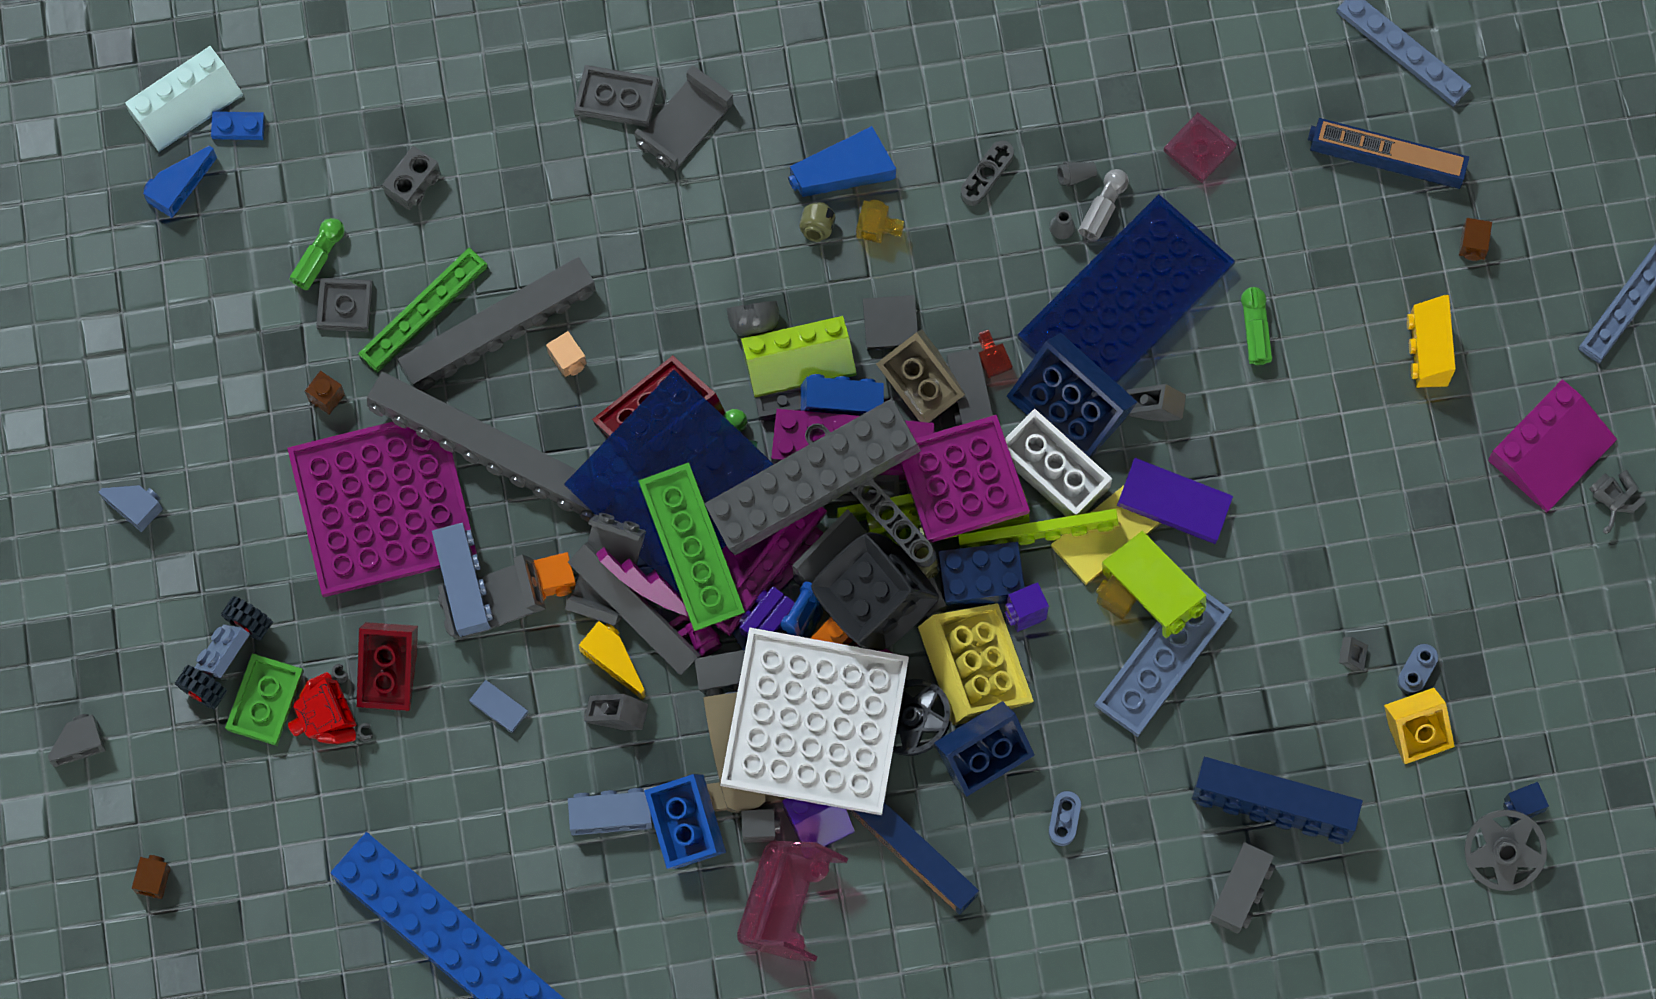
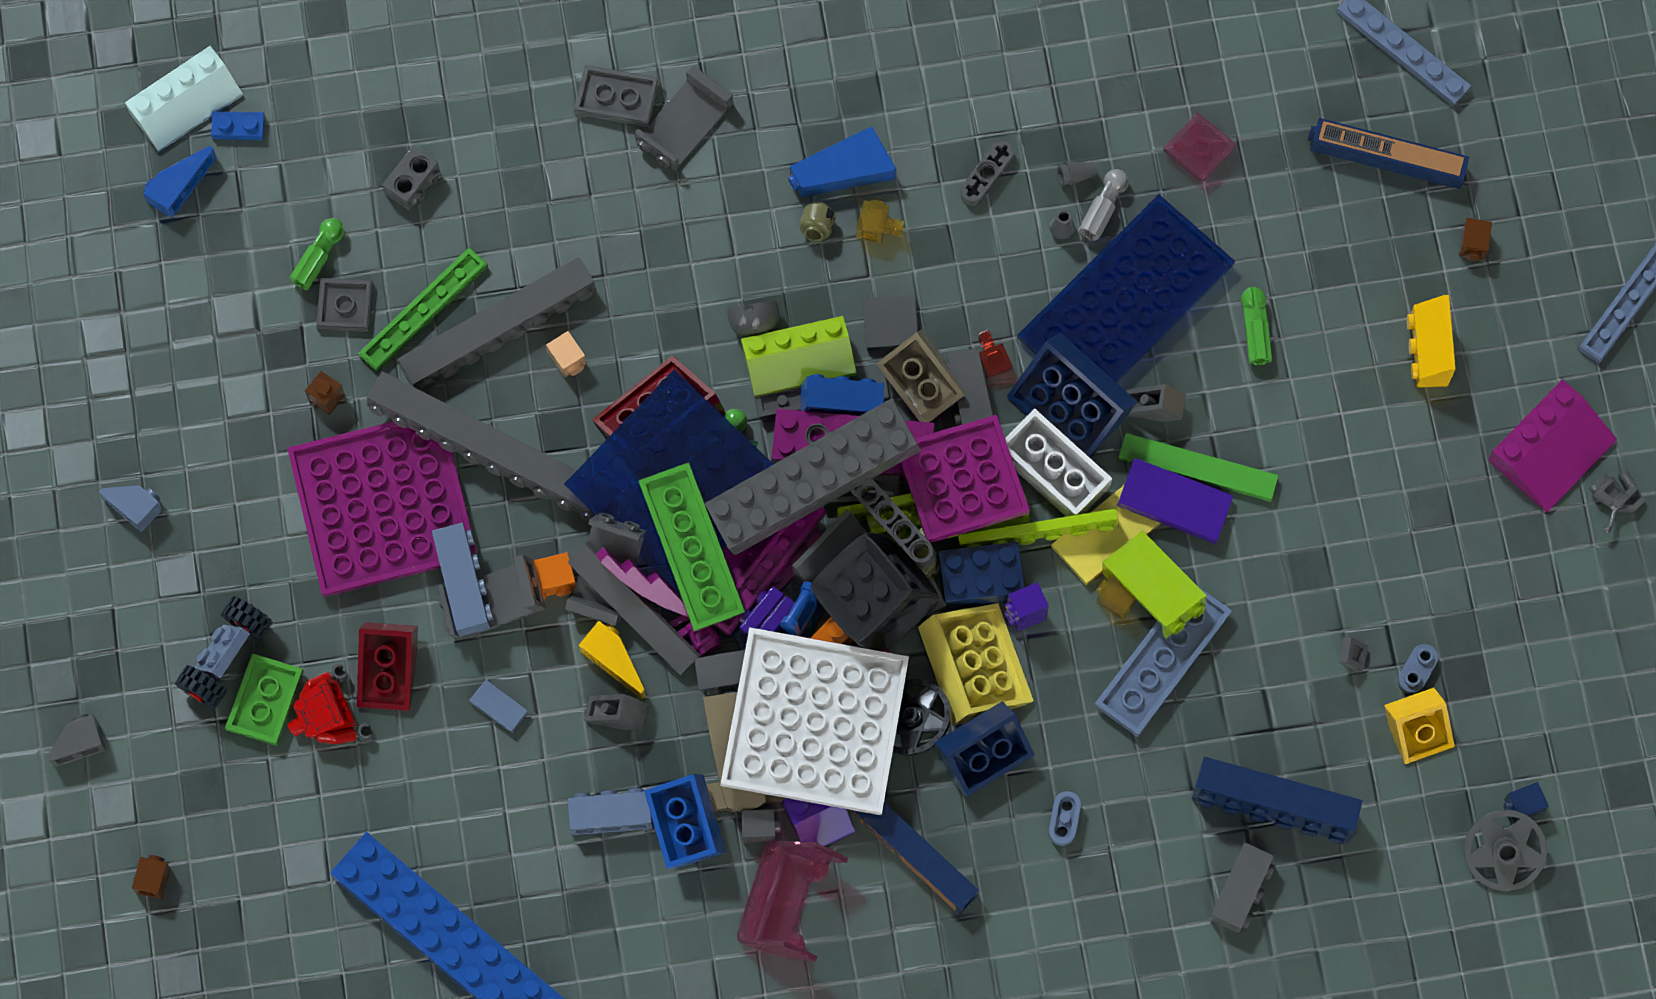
(1200, 467): none -> bright green tile

